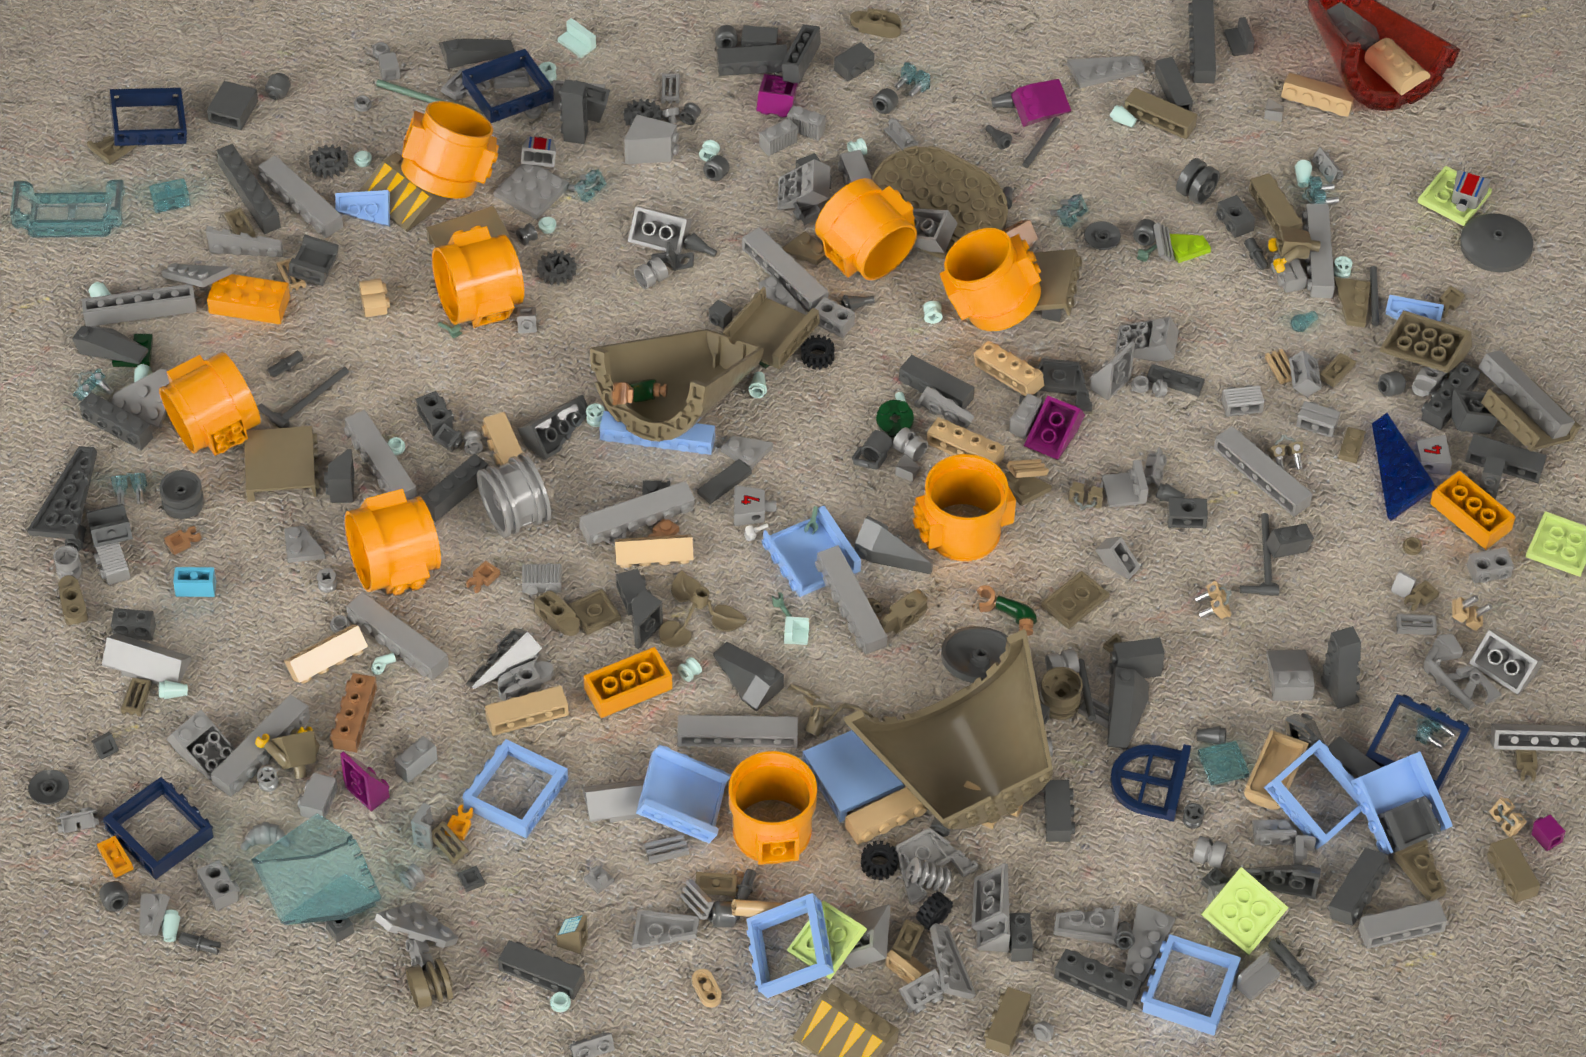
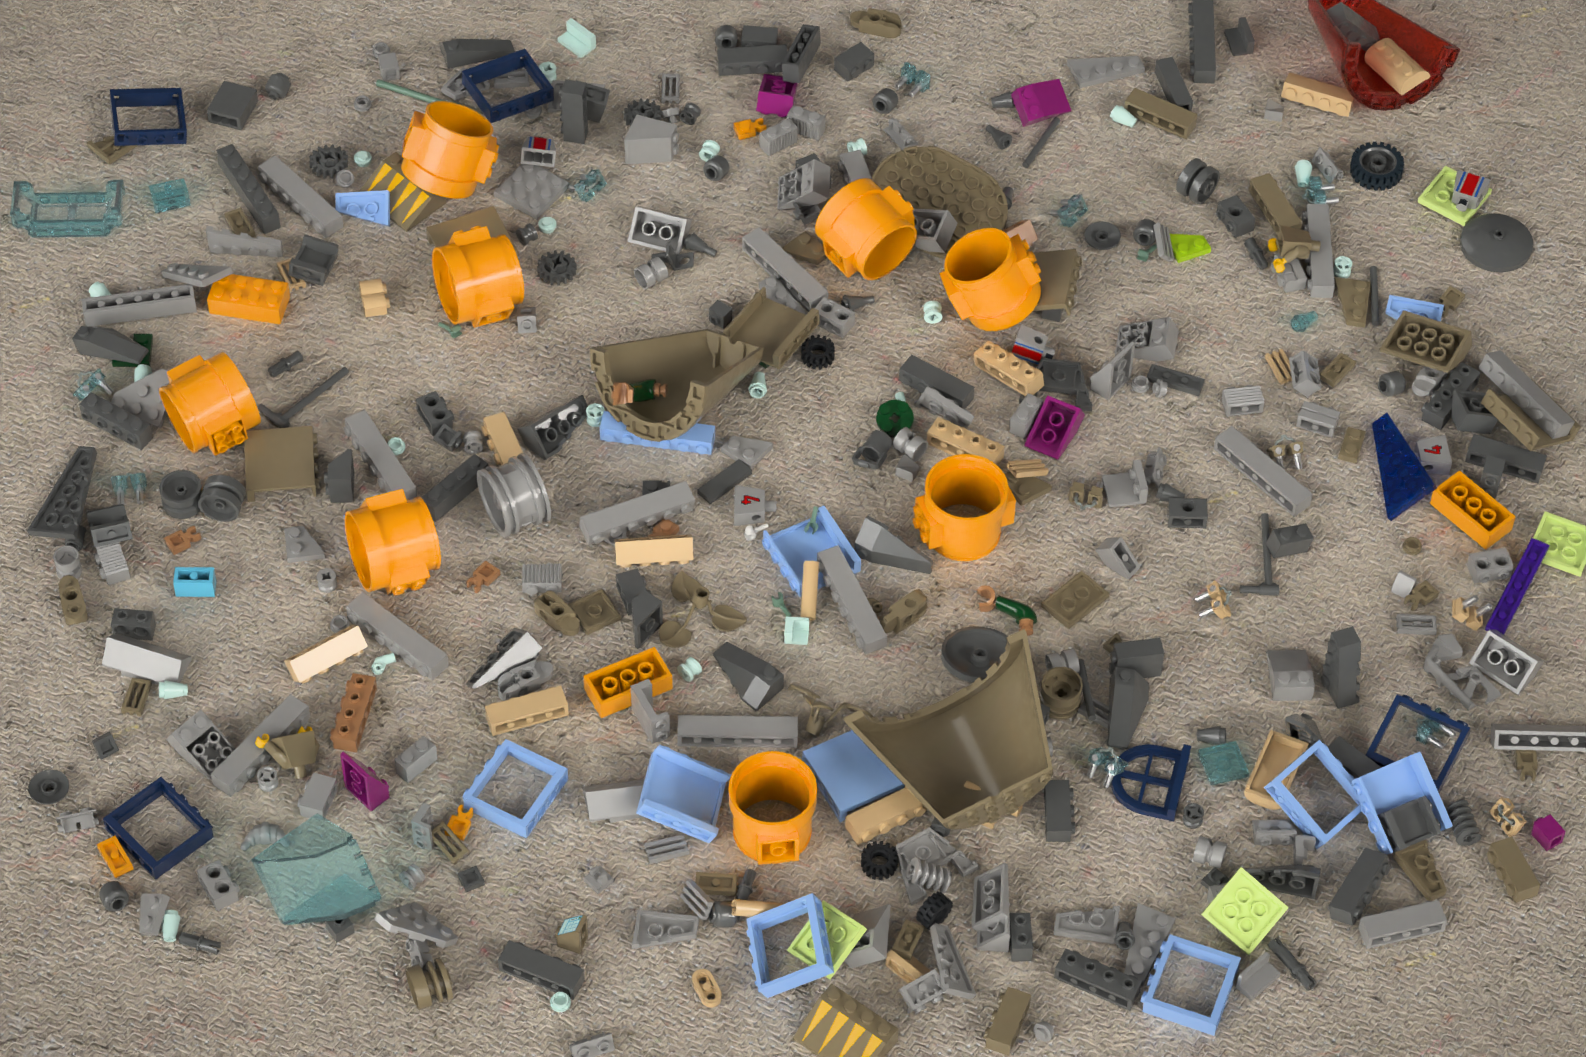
(222, 498): none -> dark grey wheel
(344, 178): none -> light grey plate
(655, 726): none -> light grey panel
(748, 129): none -> light orange plate
(809, 590): none -> tan piece
(1031, 346): none -> light grey torso
(1113, 765): none -> piece
(1377, 166): none -> black wheel
(1463, 826): none -> dark grey piece
(1517, 586): none -> dark purple tile

